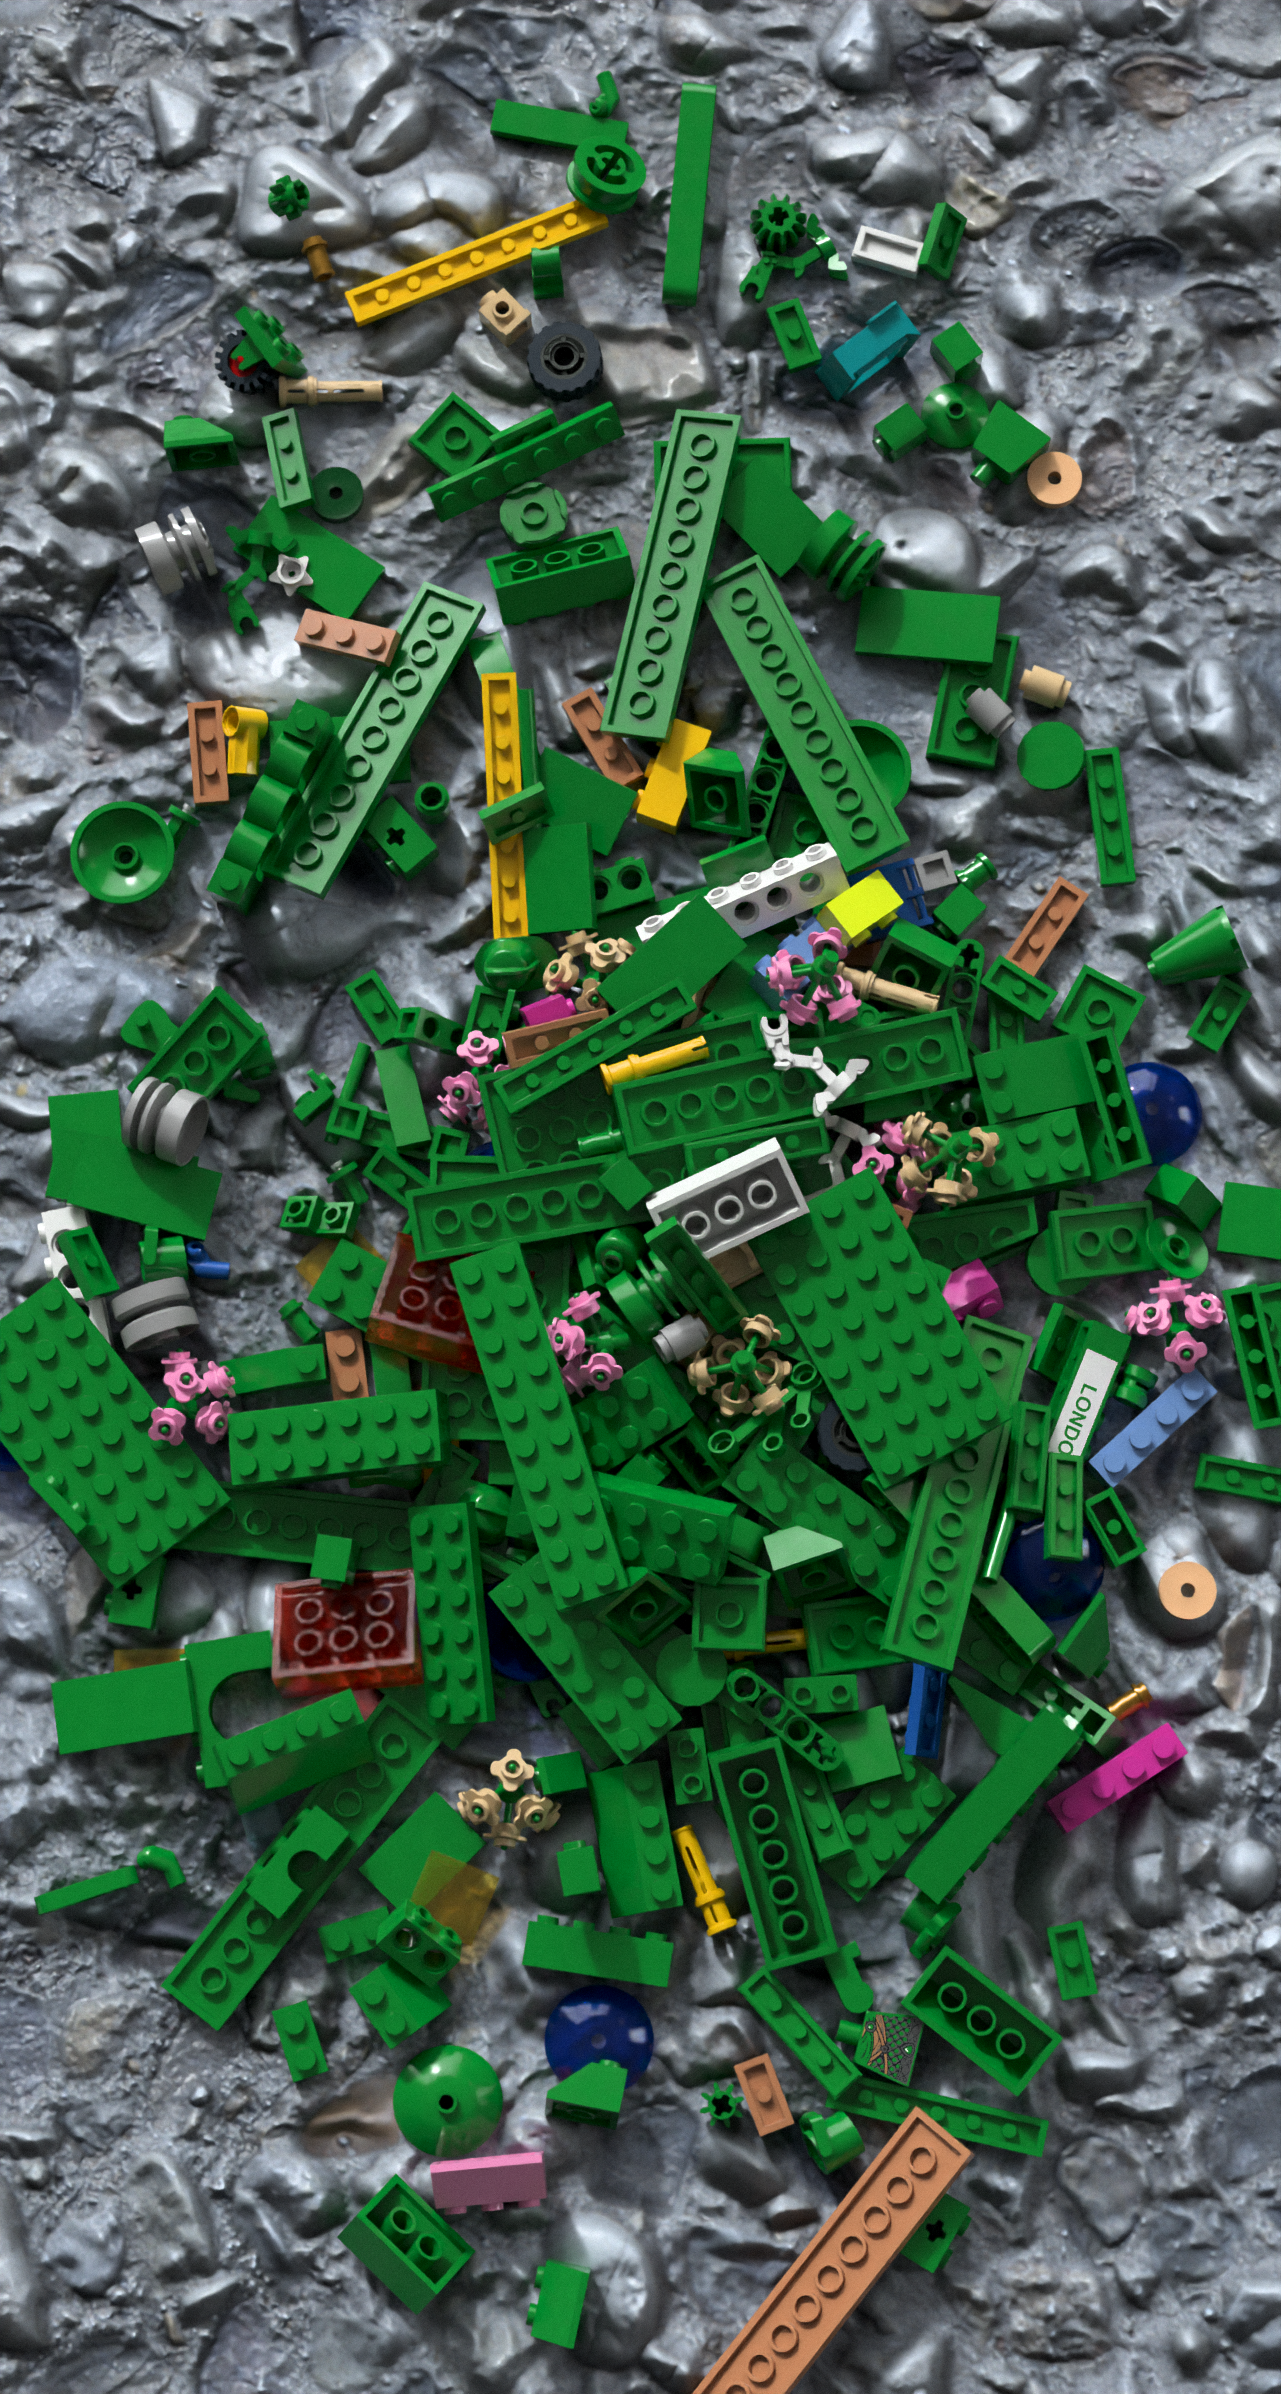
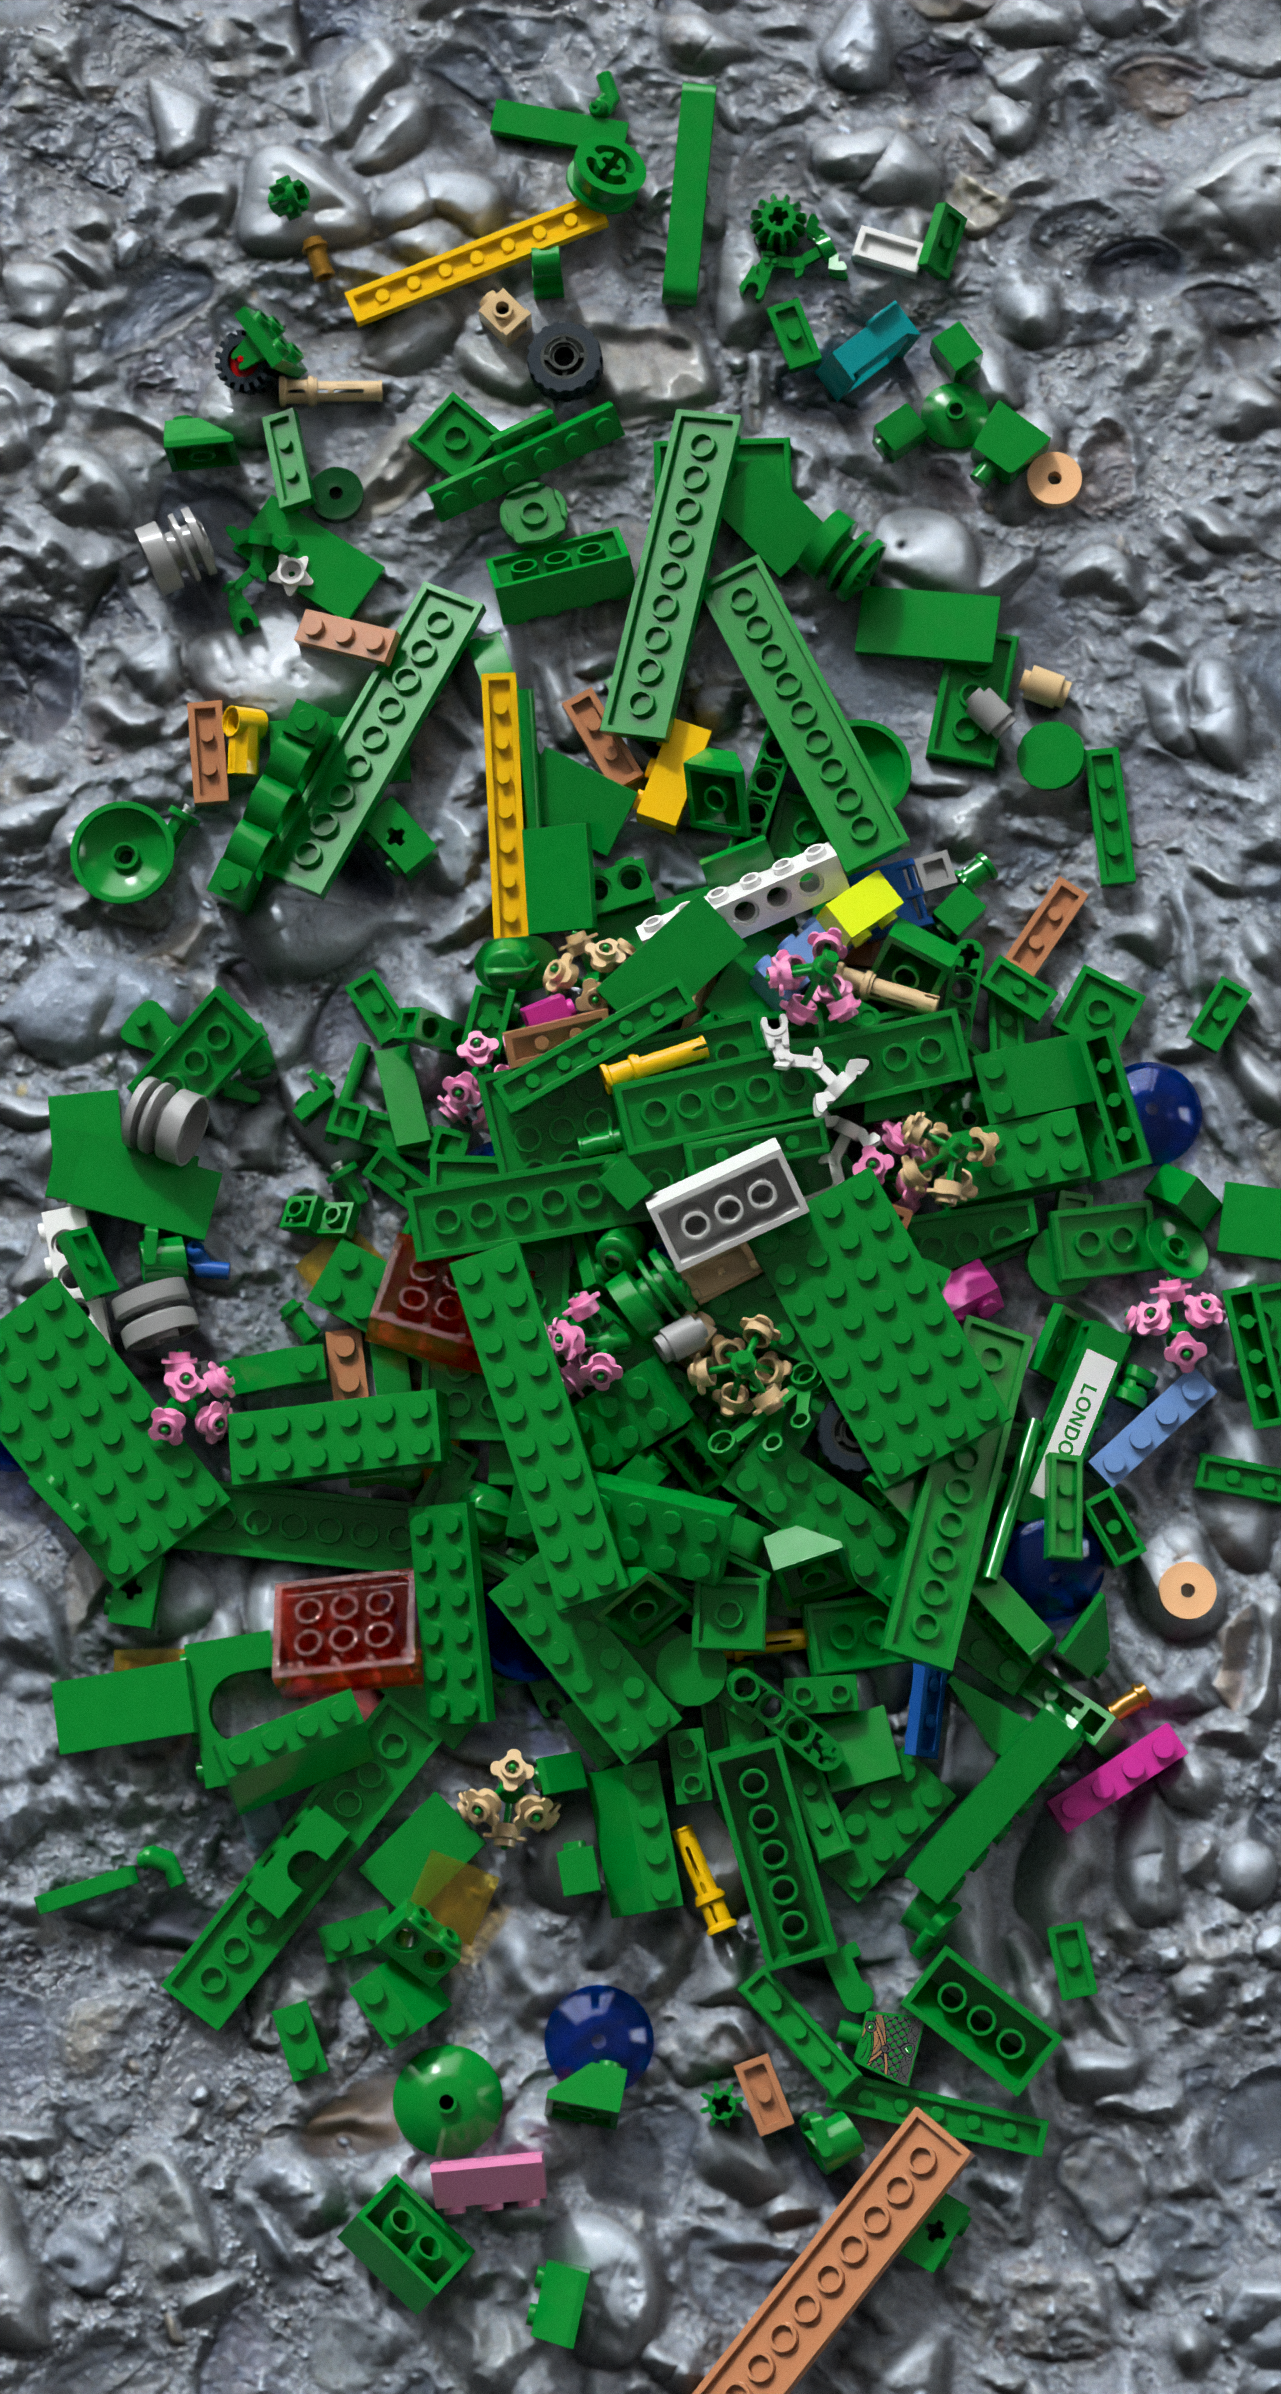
(335, 1561): green brick -> none
(432, 793): green brick -> none
(516, 813): green plate -> none
(598, 1953): green brick -> none
(696, 1274): green plate -> none
(1028, 1457): green tile -> none
(1199, 951): green cone -> none

